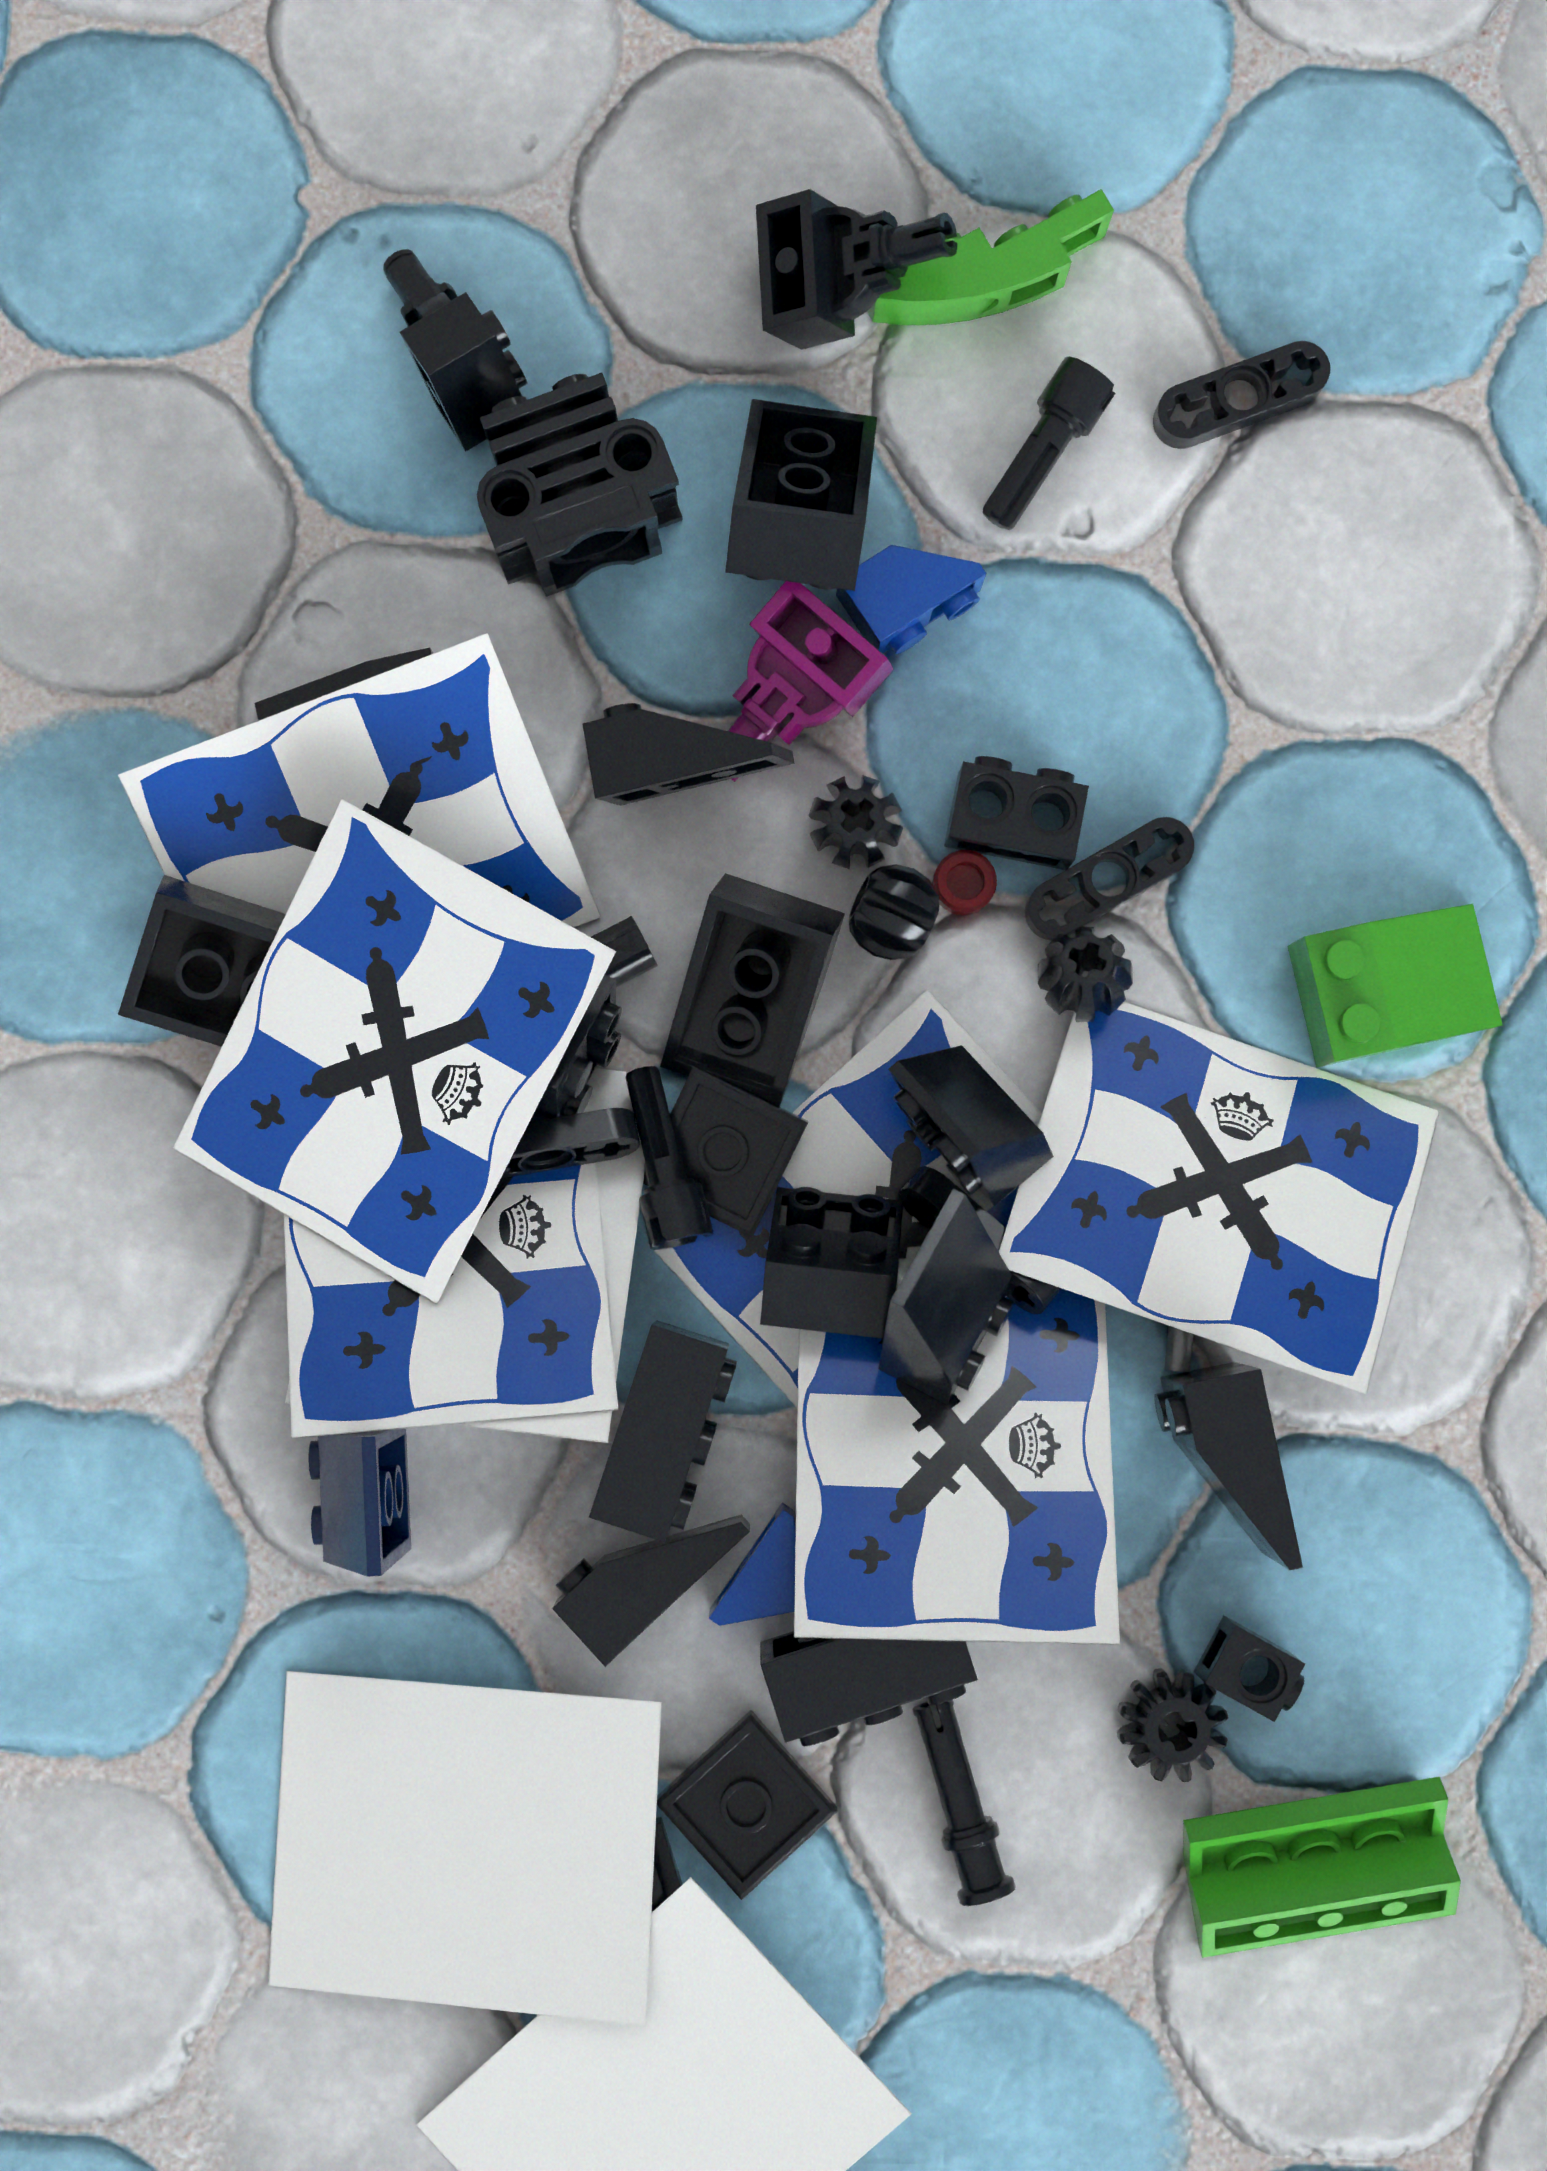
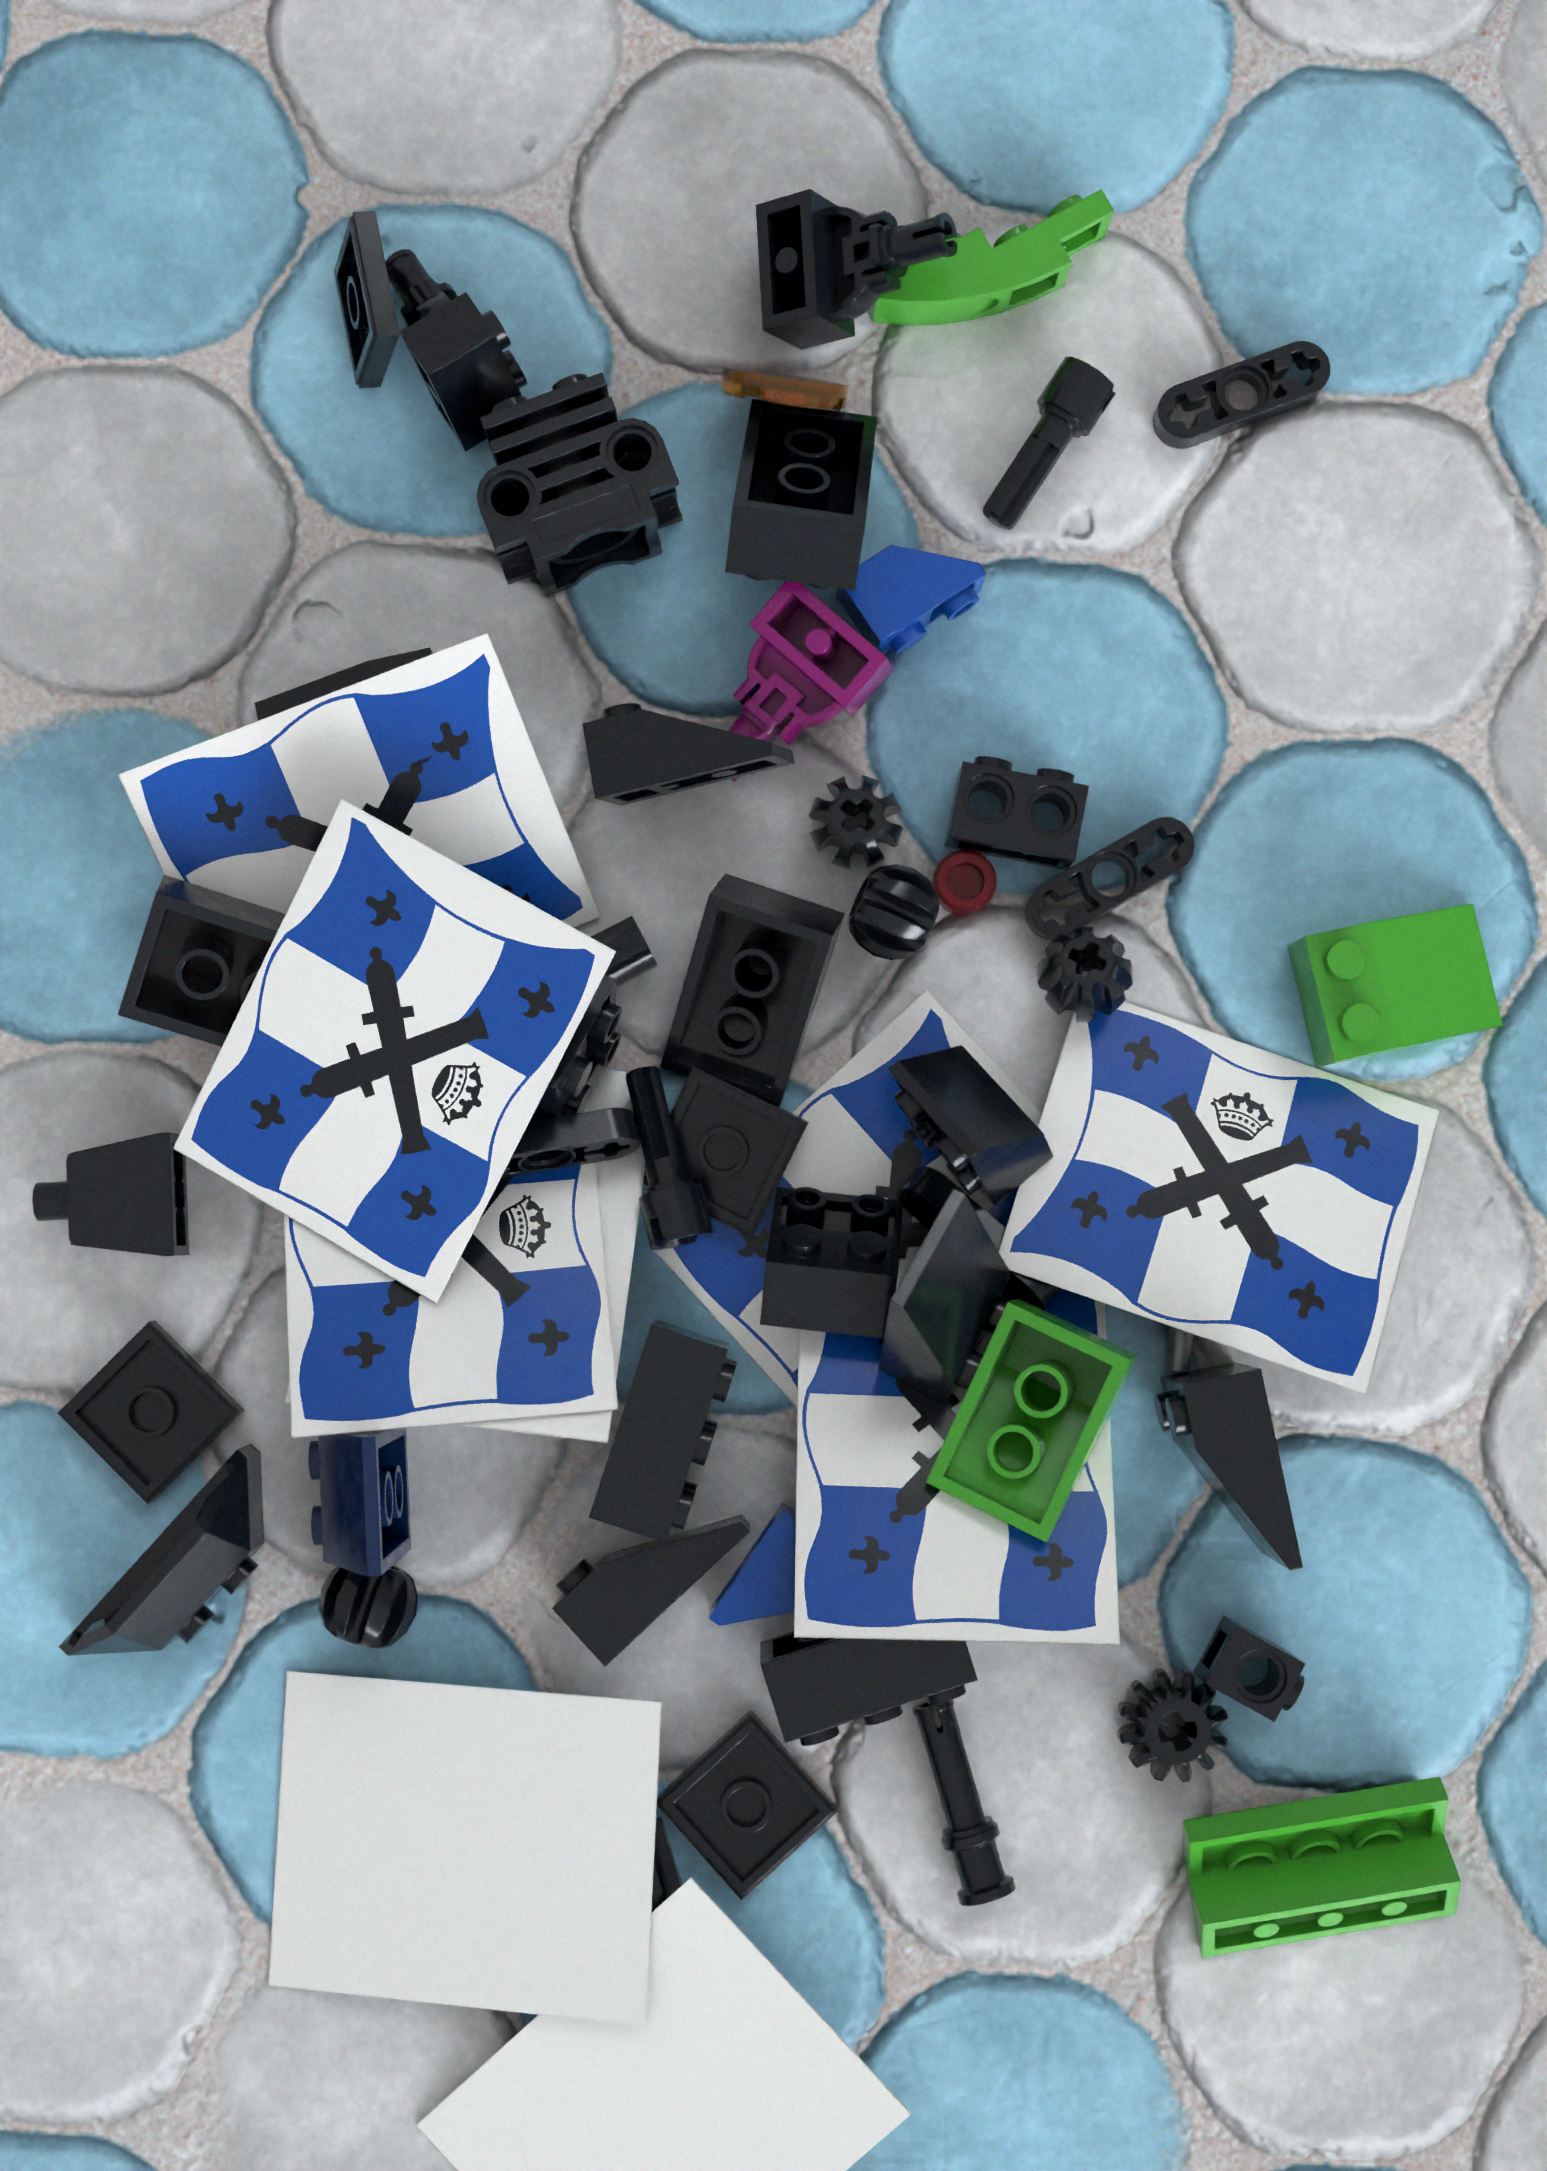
(122, 1197): none -> black torso
(150, 1411): none -> black tile
(183, 1568): none -> black wedge
(366, 300): none -> black tile
(368, 1609): none -> black piece
(784, 389): none -> clear orange tile
(1031, 1418): none -> bright green slope

